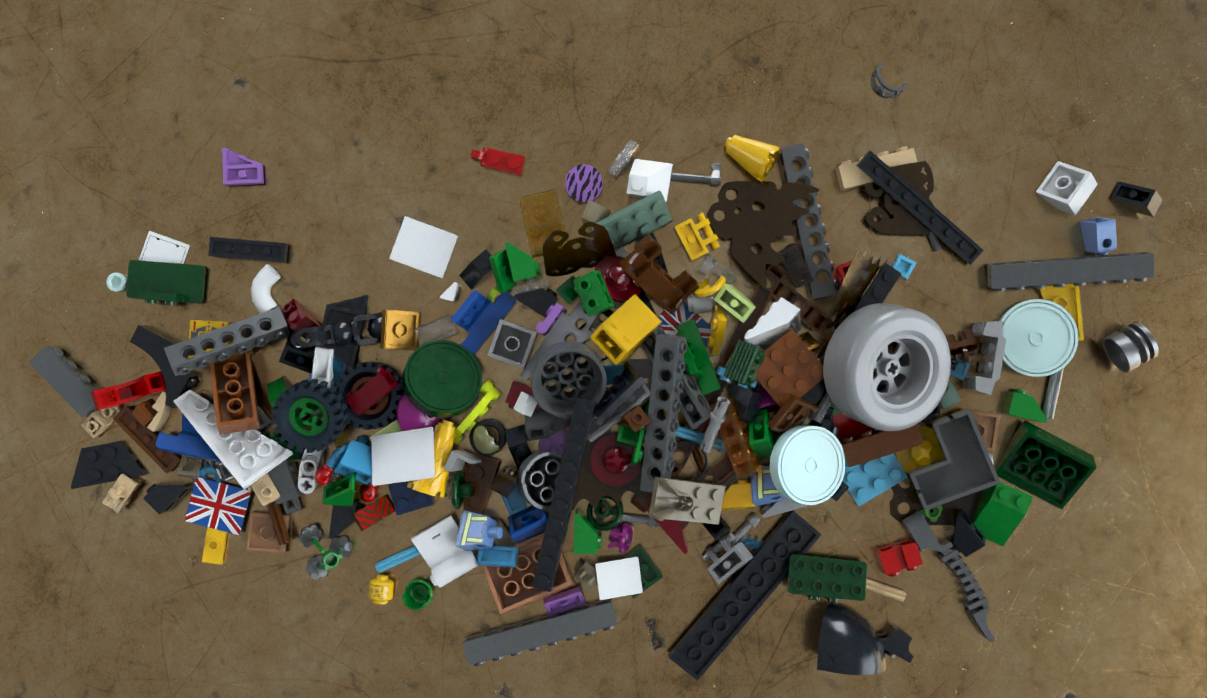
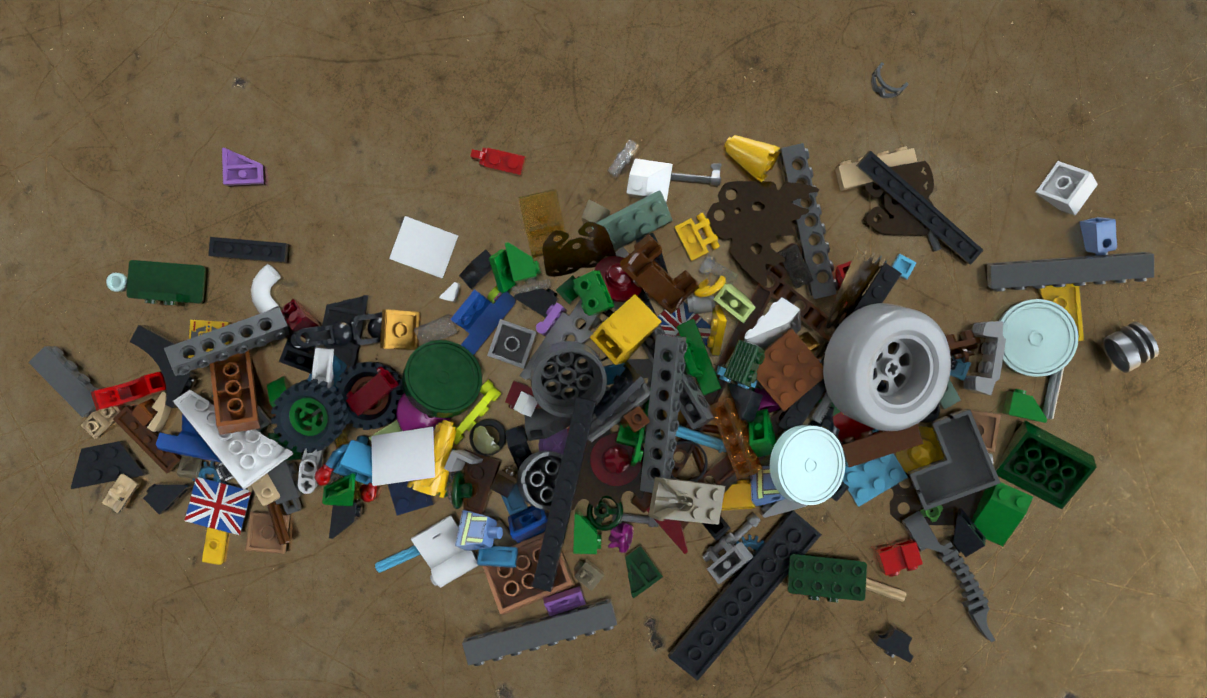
(163, 249): white sticker -> none
(319, 565): dark grey plant -> none
(373, 513): tile -> none
(381, 589): yellow head -> none
(417, 594): green hair -> none
(584, 183): medium lavender tile -> none
(618, 578): white sticker -> none
(717, 417): light grey pin -> none
(791, 414): reddish brown wing -> none
(849, 644): black brick -> none
(1137, 198): black slope -> none

